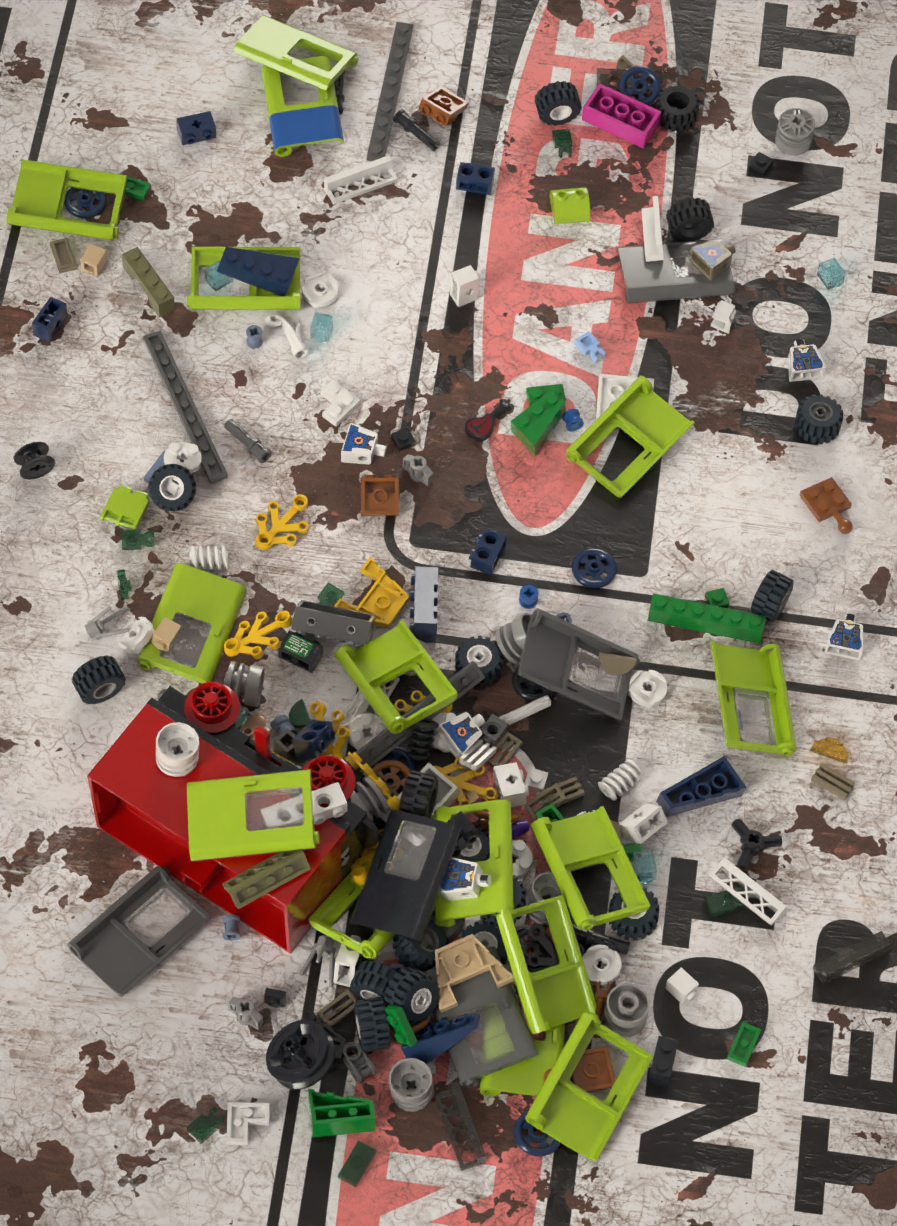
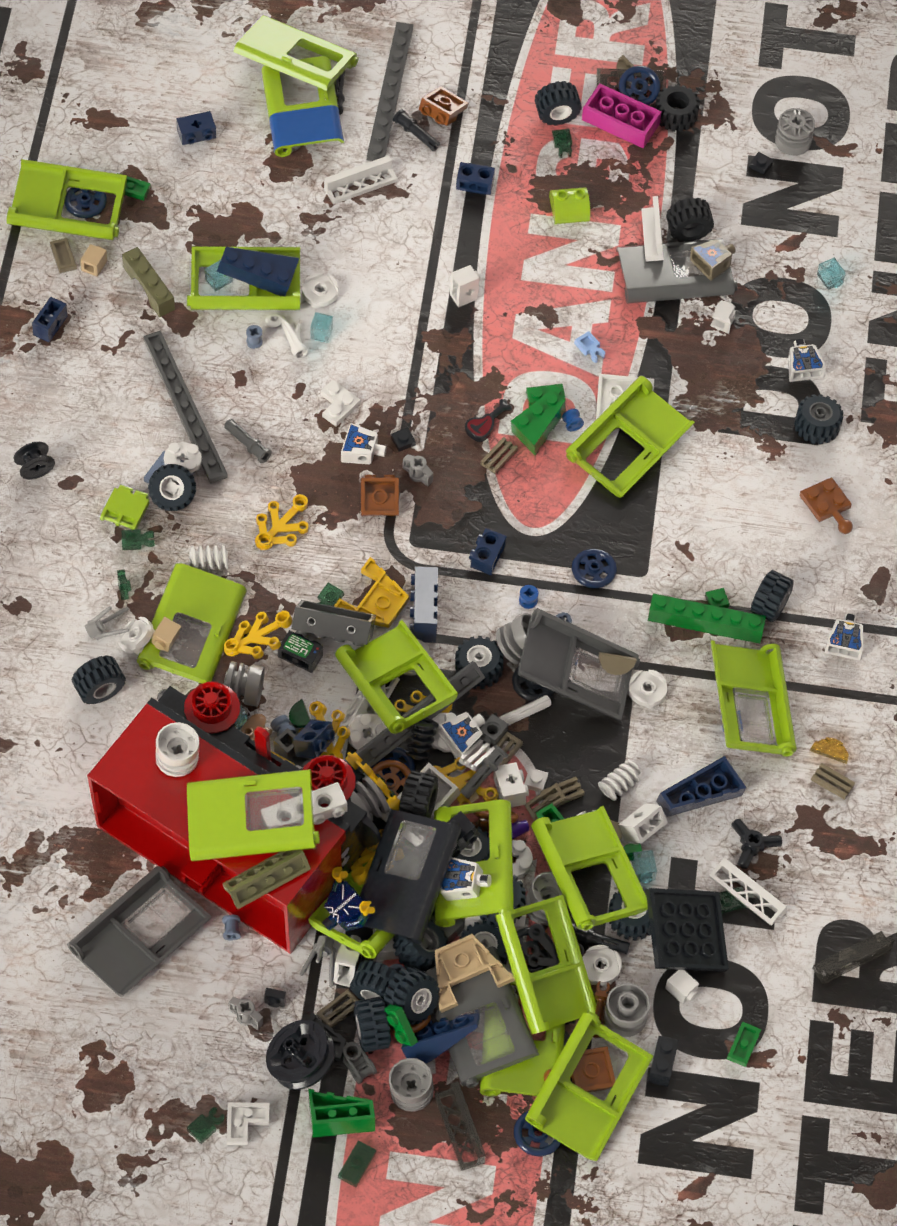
(345, 904): none -> clear blue torso
(490, 764): none -> dark grey pin
(507, 445): none -> dark tan tile
(687, 930): none -> black plate

